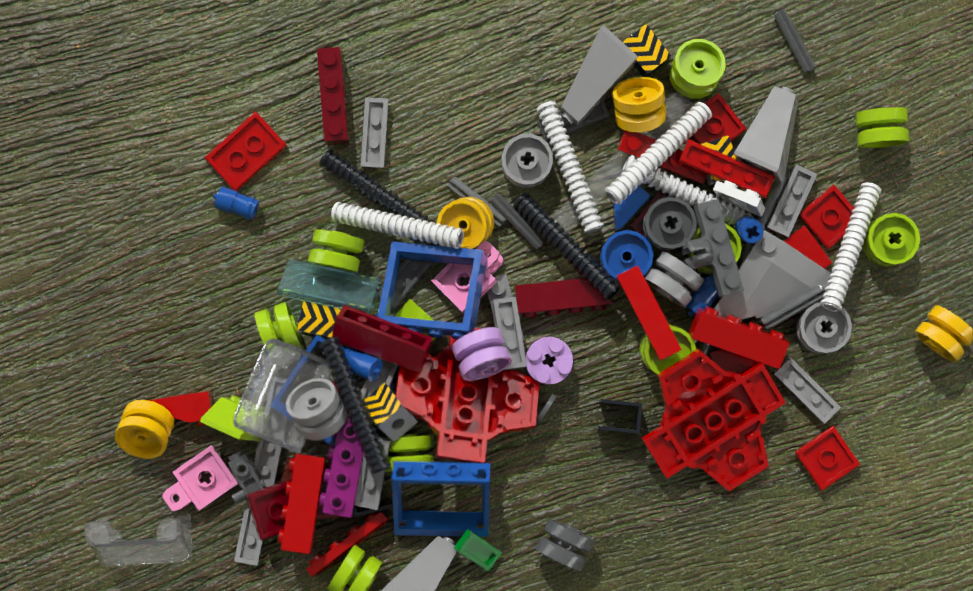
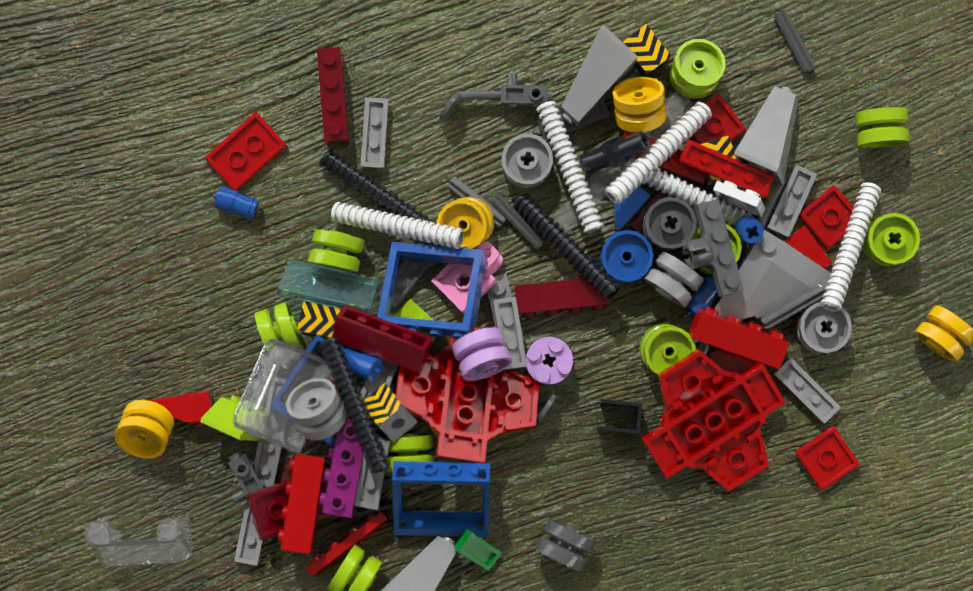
(189, 486): bright pink plate -> none
(509, 95): none -> dark grey piece
(614, 152): none -> black piece
(648, 313): red tile -> none

